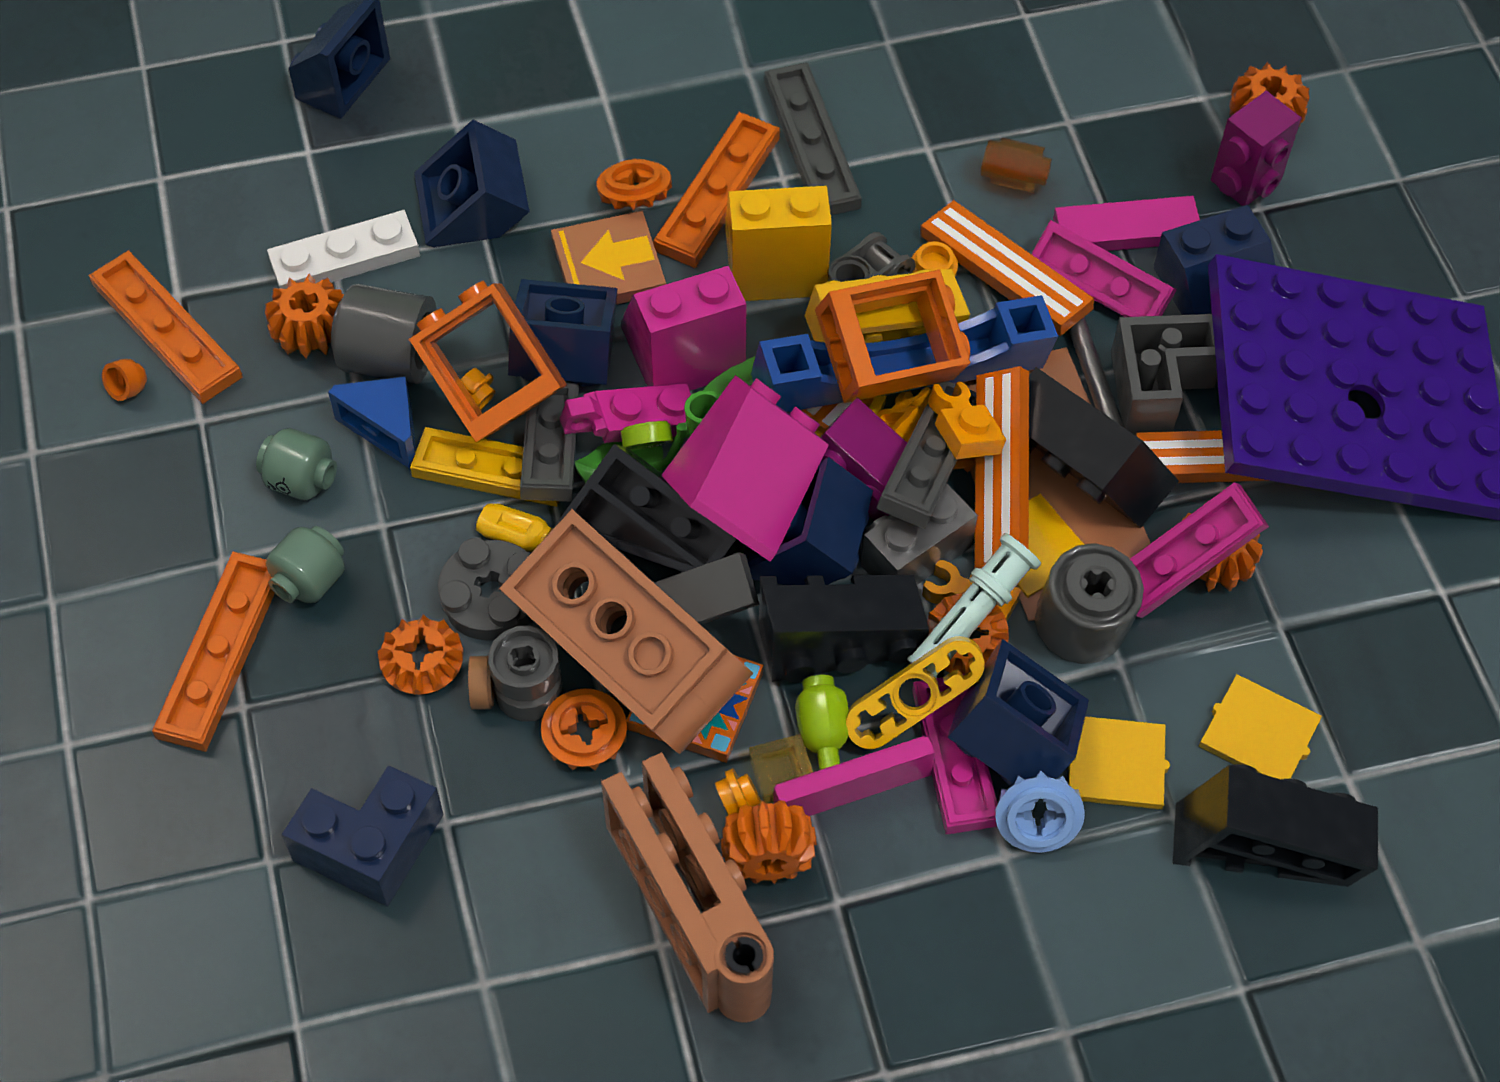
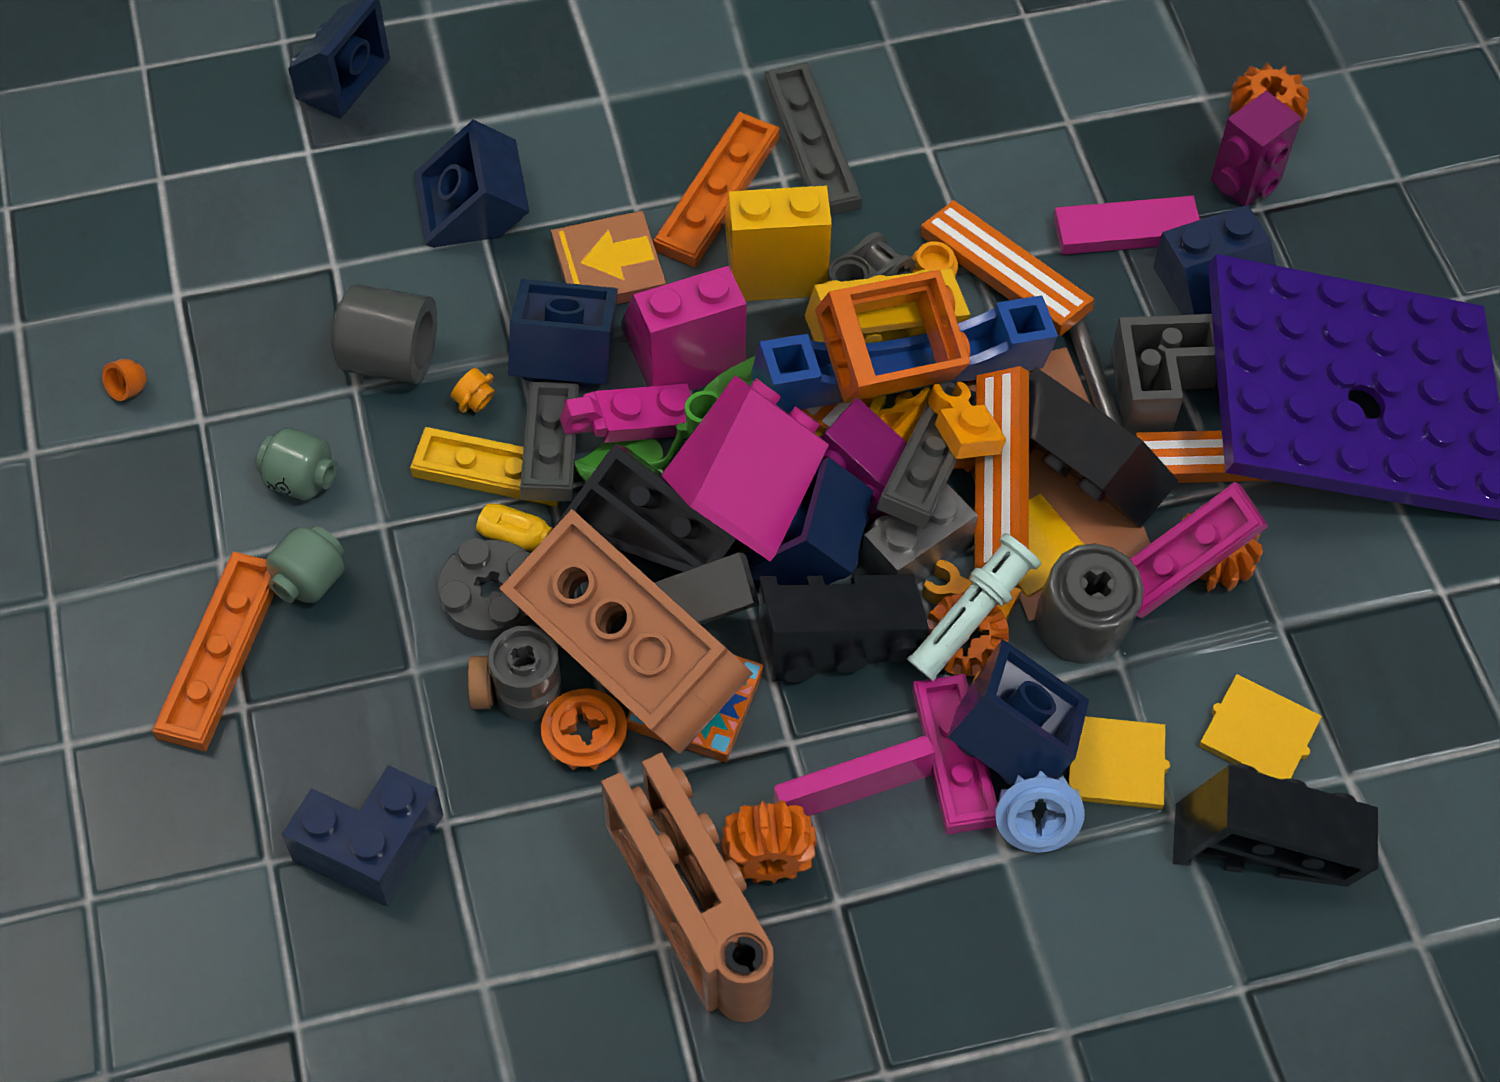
(166, 327): orange tile -> none
(303, 315): orange gear -> none
(346, 250): white plate -> none
(378, 413): blue slope -> none
(436, 669): orange gear -> none
(439, 324): orange window -> none
(618, 187): orange gear -> none
(646, 435): lime tile -> none
(737, 791): light orange plate -> none
(778, 763): clear yellow tile -> none
(822, 718): lime plant -> none
(888, 725): yellow beam -> none
(1016, 164): clear orange brick -> none
(1102, 274): dark pink tile -> none

